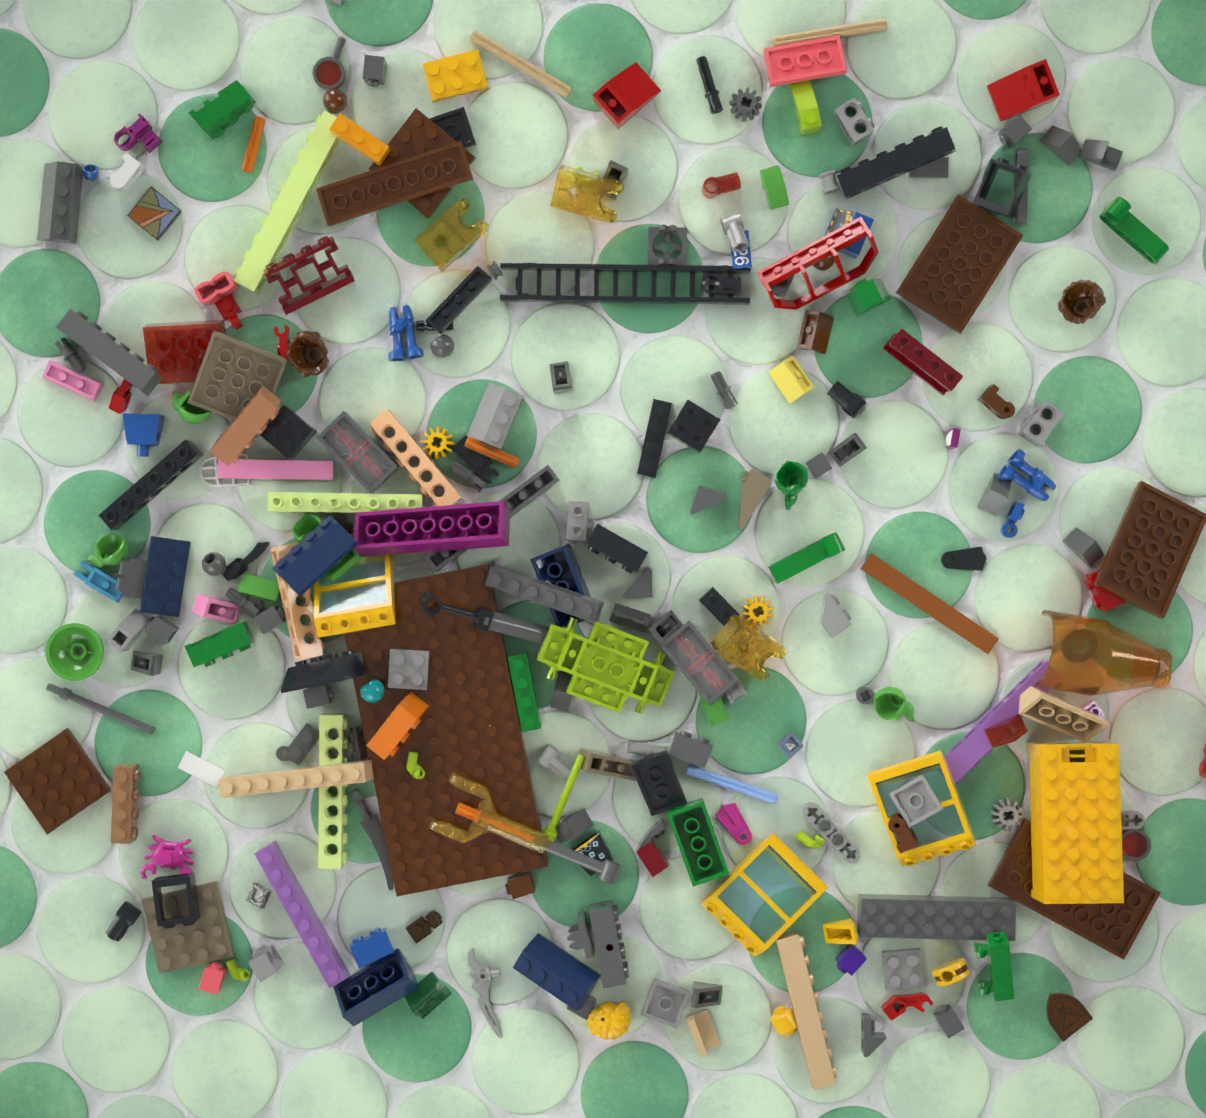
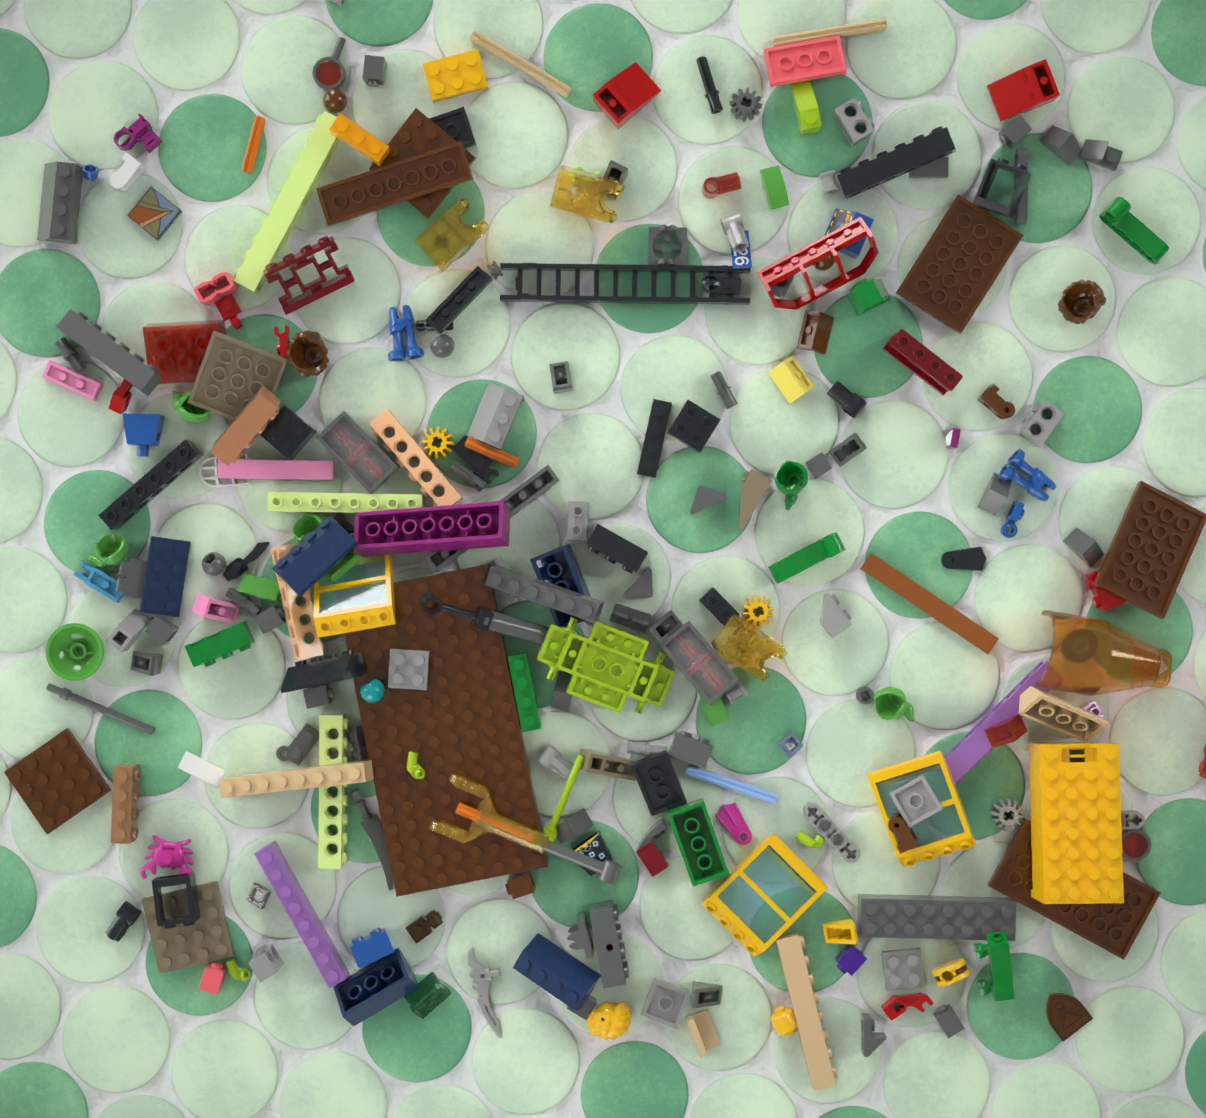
(223, 110): green wedge -> none
(397, 725): orange wedge -> none

